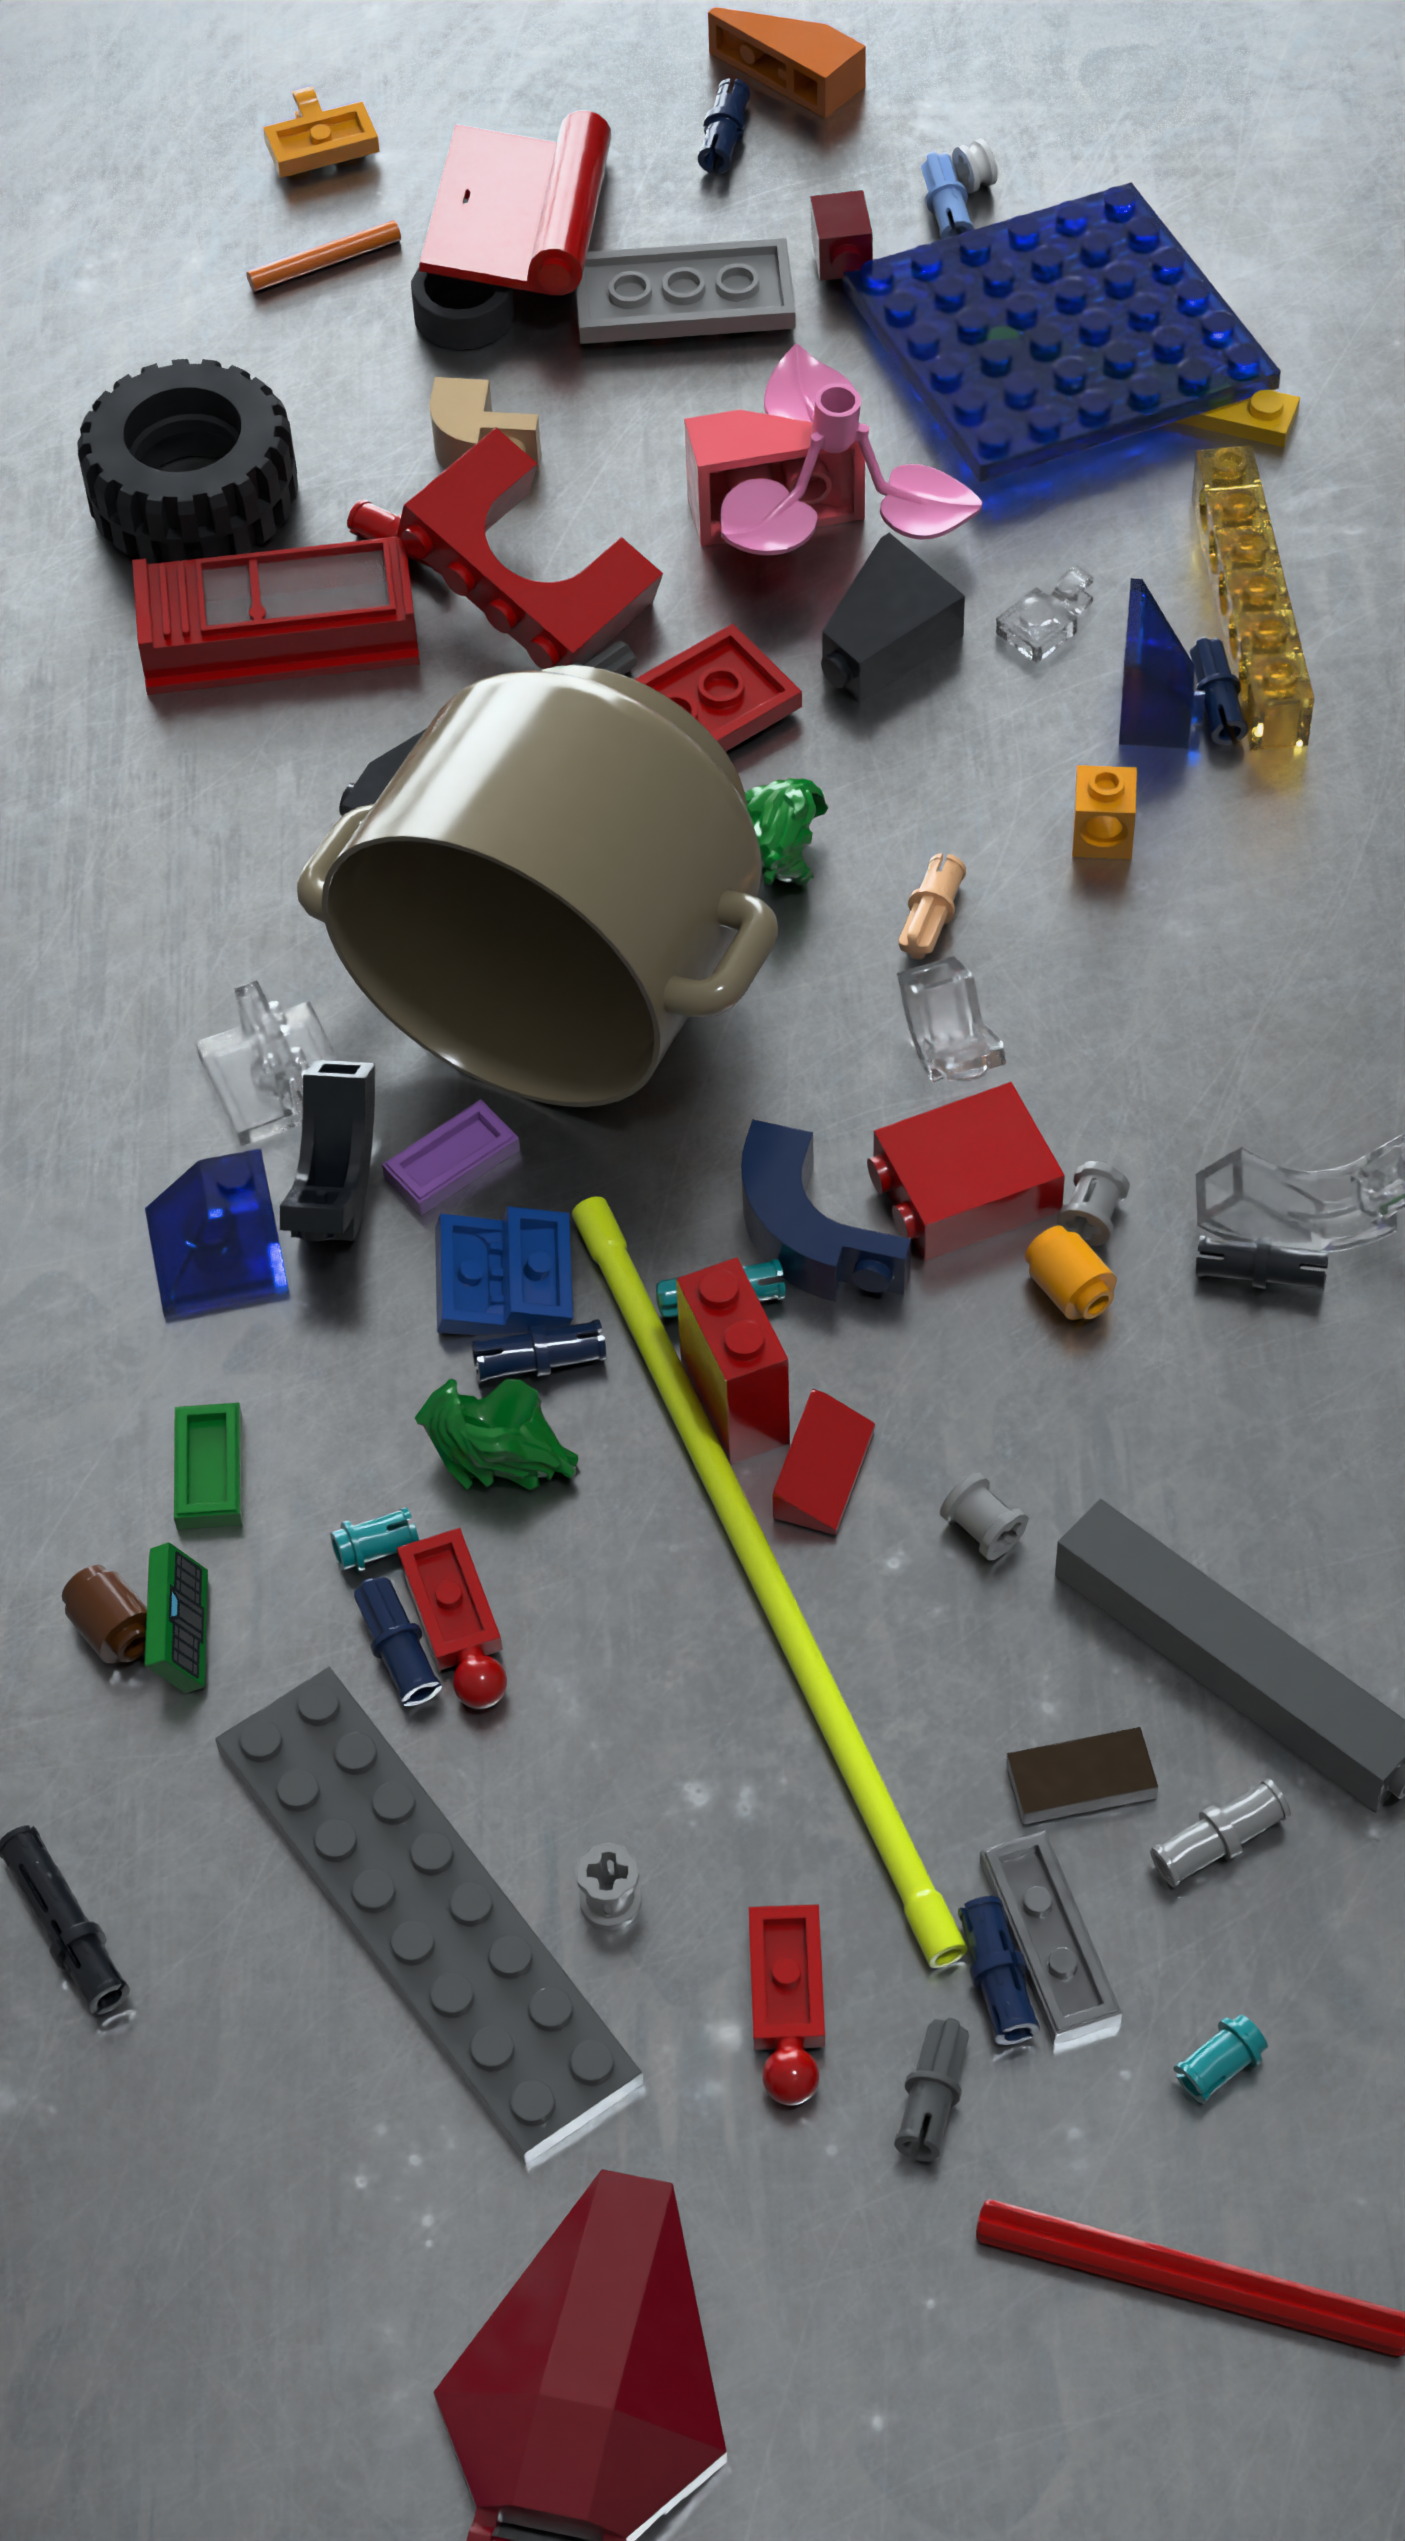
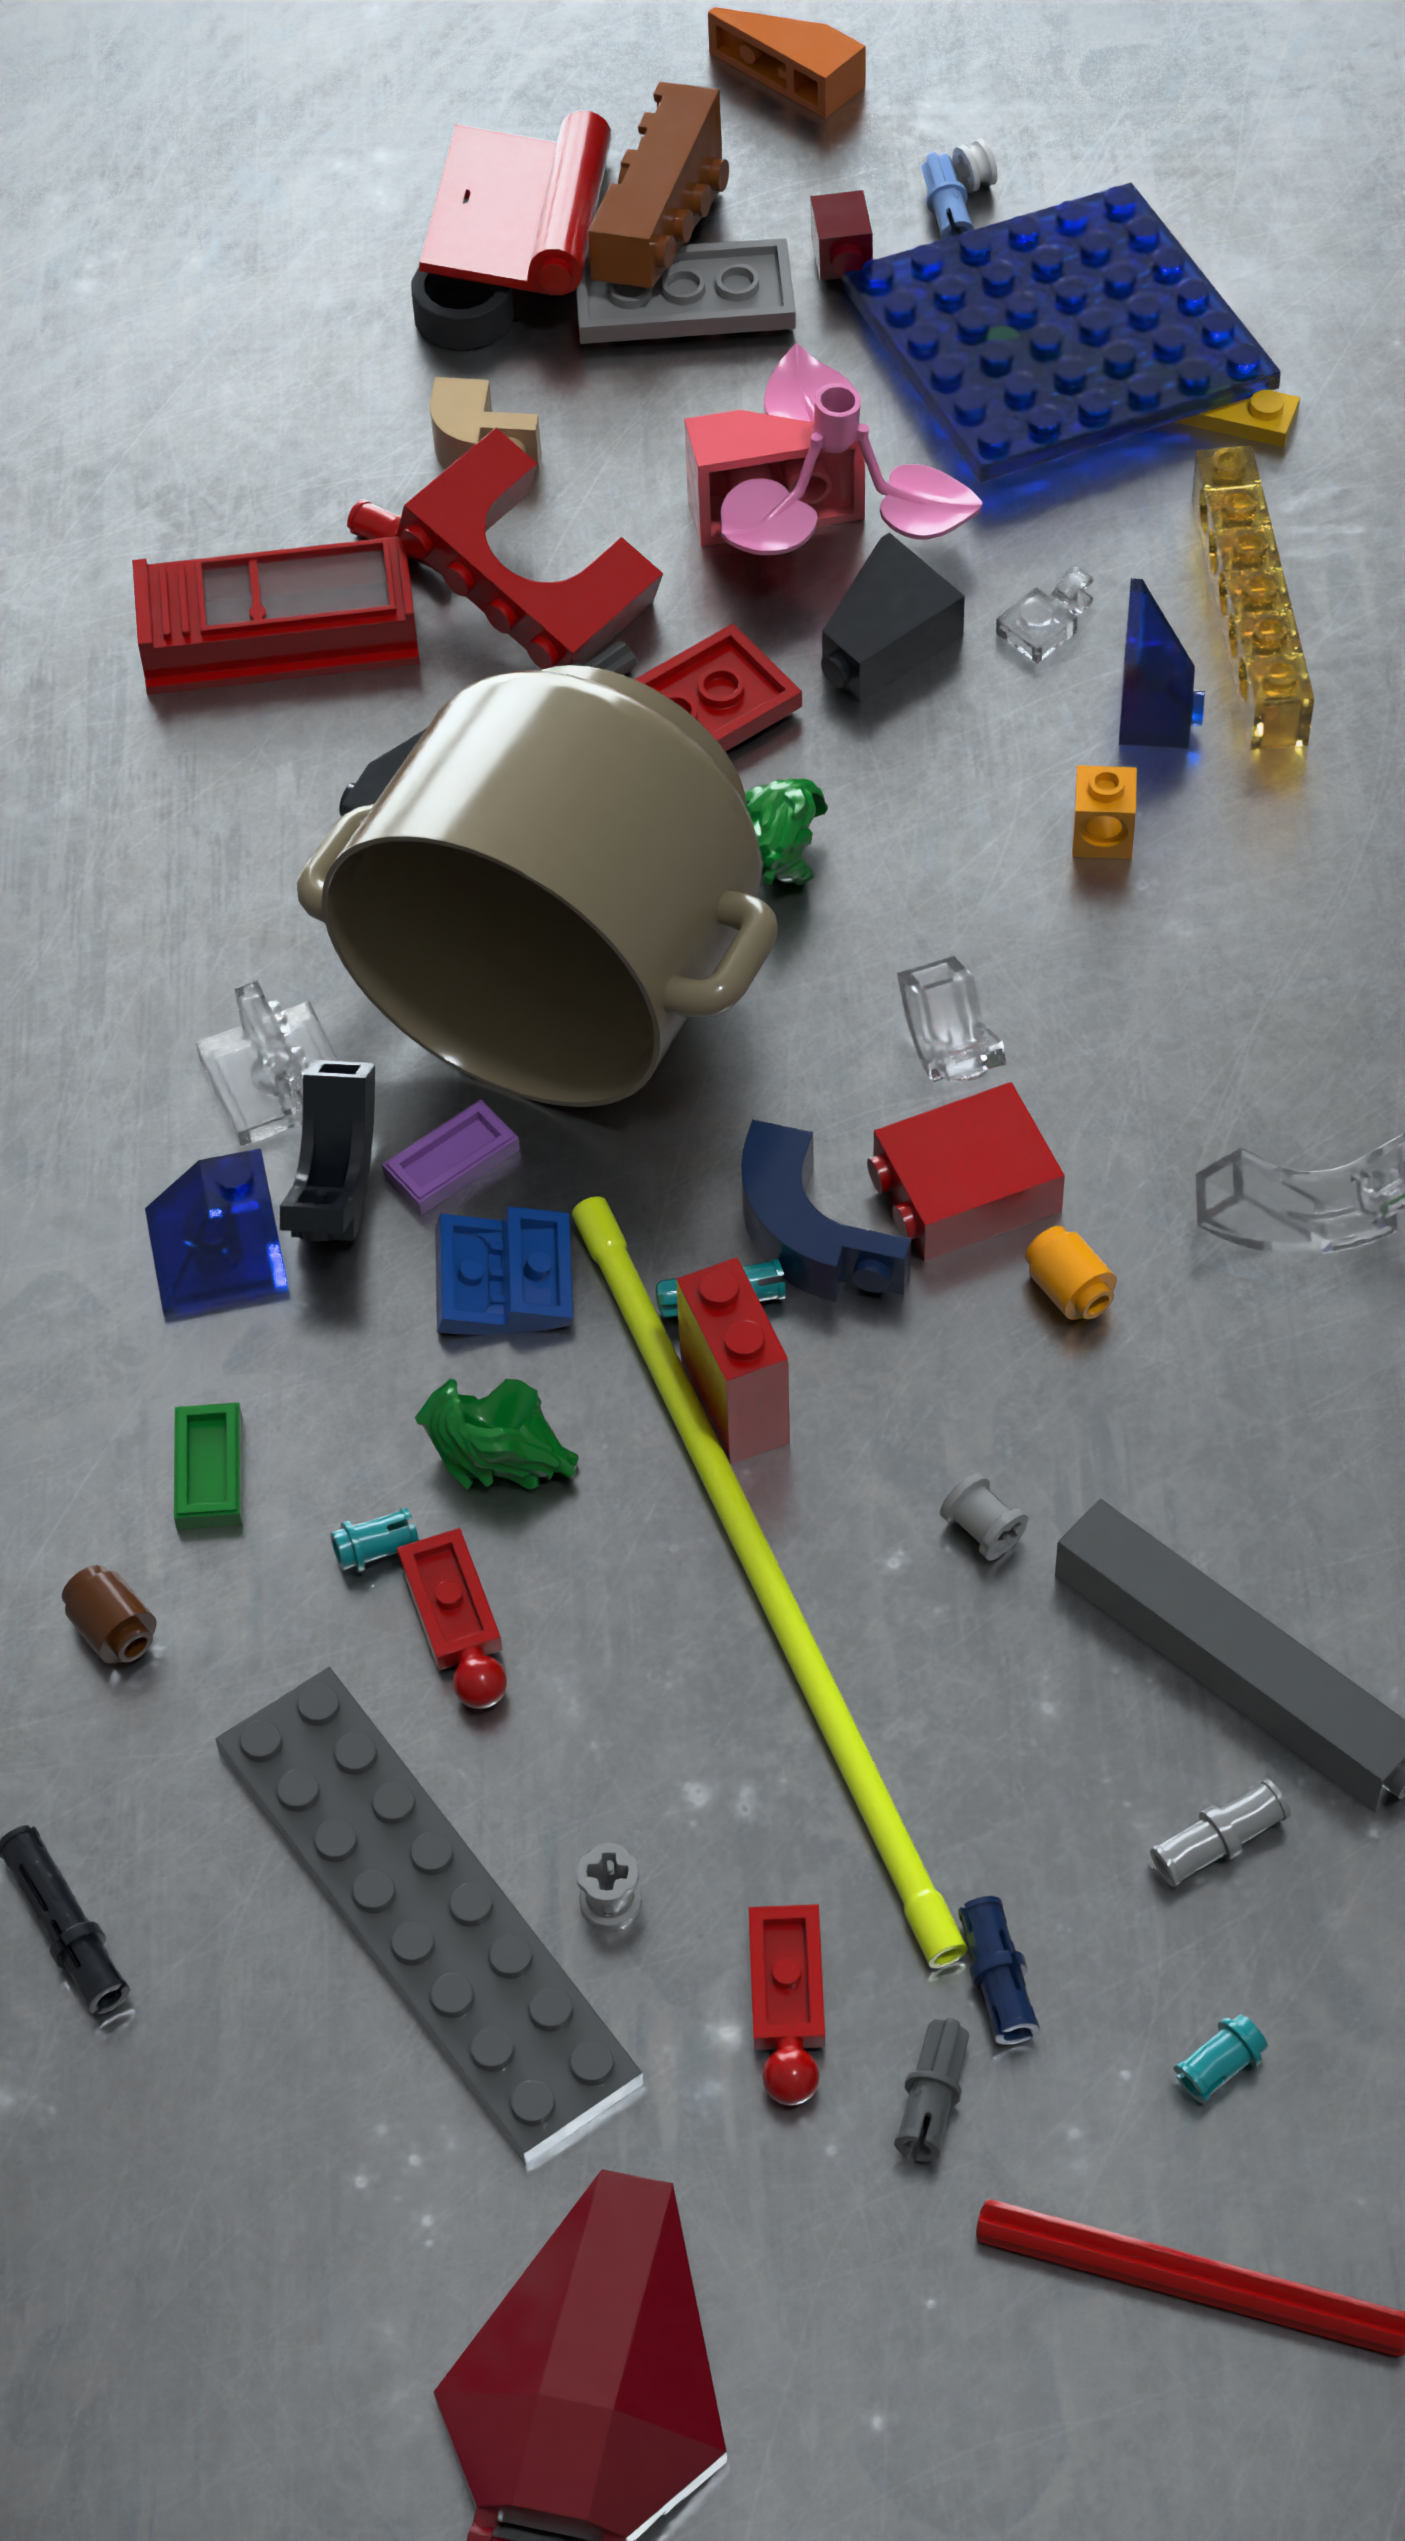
(176, 1617): tile -> none
(178, 415): black tyre -> none
(319, 136): light orange plate -> none
(323, 256): orange bar -> none
(396, 1641): dark blue axle -> none
(538, 1350): dark blue pin -> none
(660, 187): none -> dark orange wedge
(724, 126): dark blue pin -> none
(822, 1464): red slope -> none
(931, 906): light nougat axle -> none
(1051, 1936): flat silver tile -> none
(1082, 1775): dark brown tile -> none
(1094, 1202): light grey bush -> none
(1220, 690): dark blue axle -> none
(1262, 1263): black pin -> none

